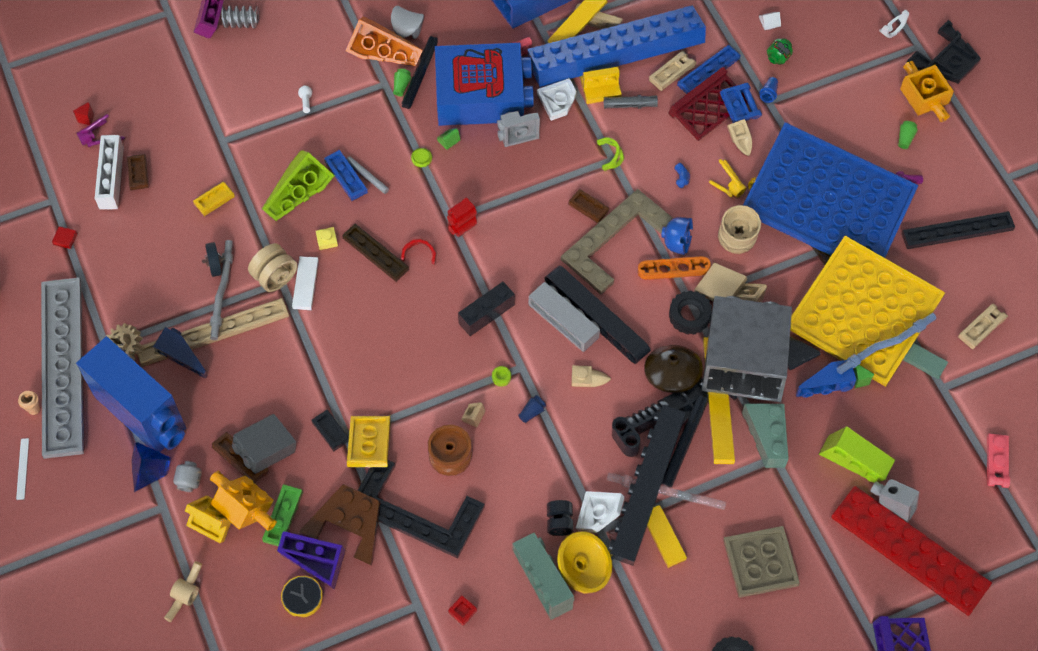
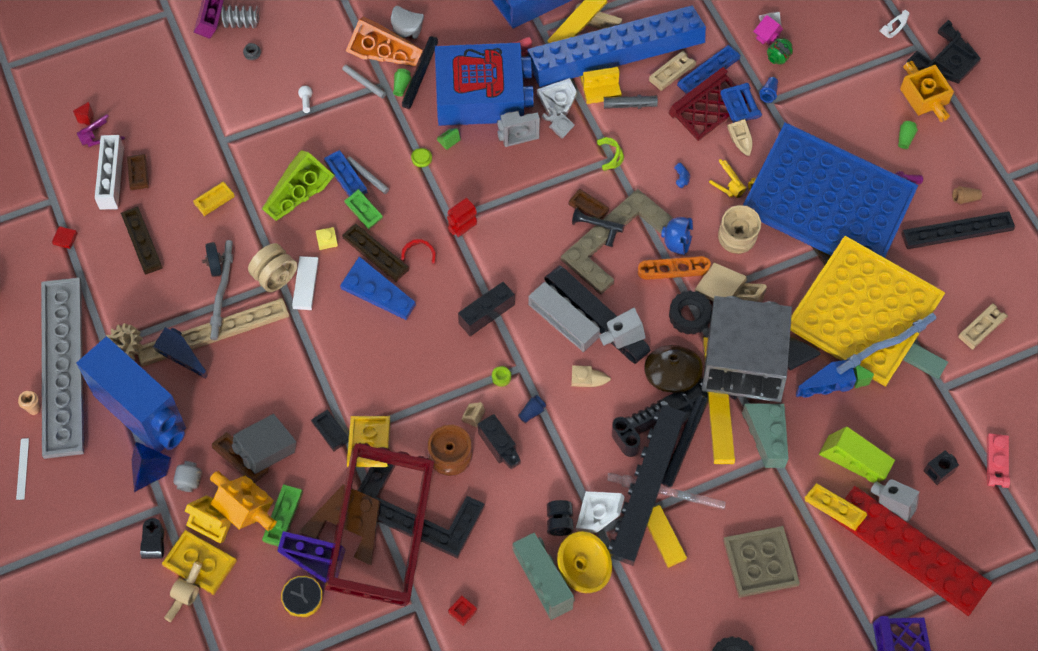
(141, 240): none -> dark brown tile
(152, 543): none -> black piece
(214, 561): none -> yellow tile
(249, 48): none -> dark grey plate
(363, 209): none -> bright green plate
(364, 81): none -> light grey bar
(366, 591): none -> dark red door
(374, 288): none -> blue wing
(498, 441): none -> black hinge
(560, 124): none -> light grey plate
(614, 227): none -> black piece
(624, 330): none -> light grey torso
(768, 30): none -> dark pink brick
(835, 506): none -> yellow tile
(938, 474): none -> black brick
(965, 195): none -> medium nougat cone

